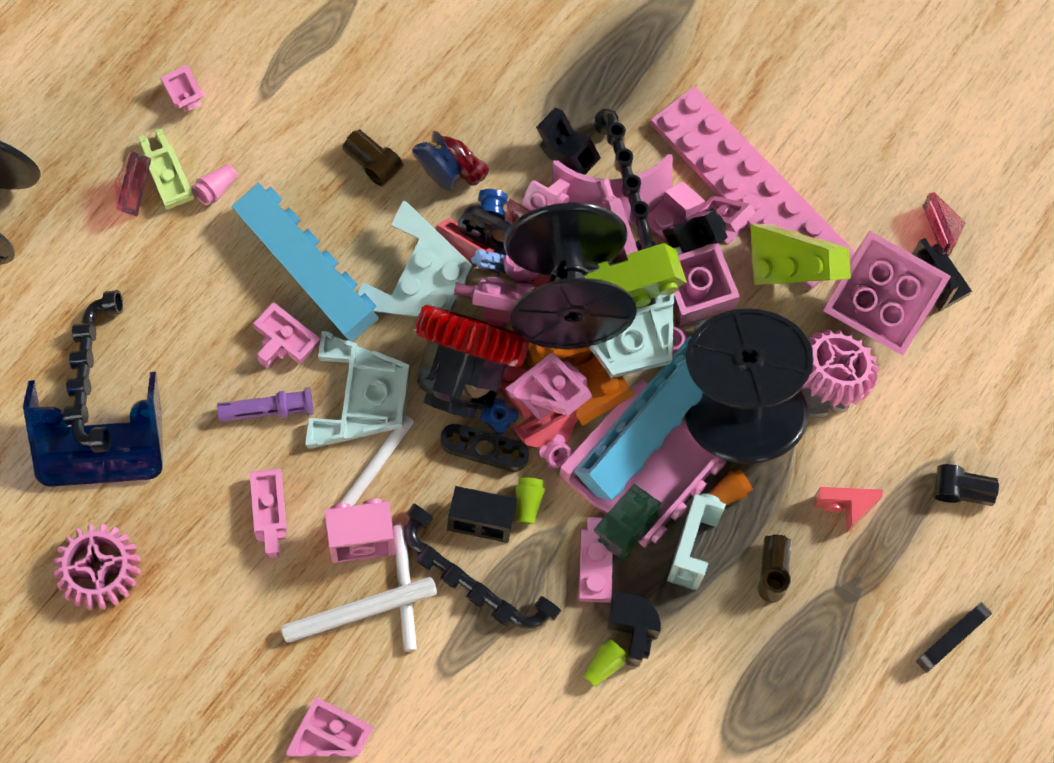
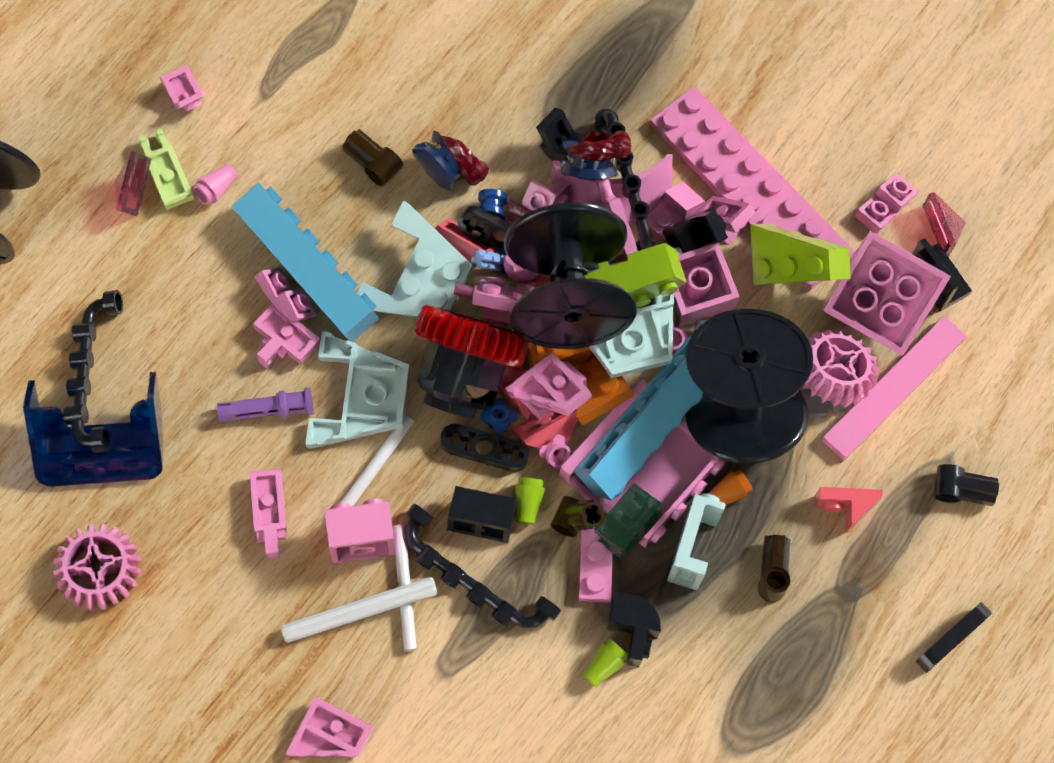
(290, 302): none -> bright pink slope
(577, 515): none -> dark brown piece
(594, 155): none -> piece
(886, 203): none -> bright pink slope
(893, 388): none -> bright pink tile

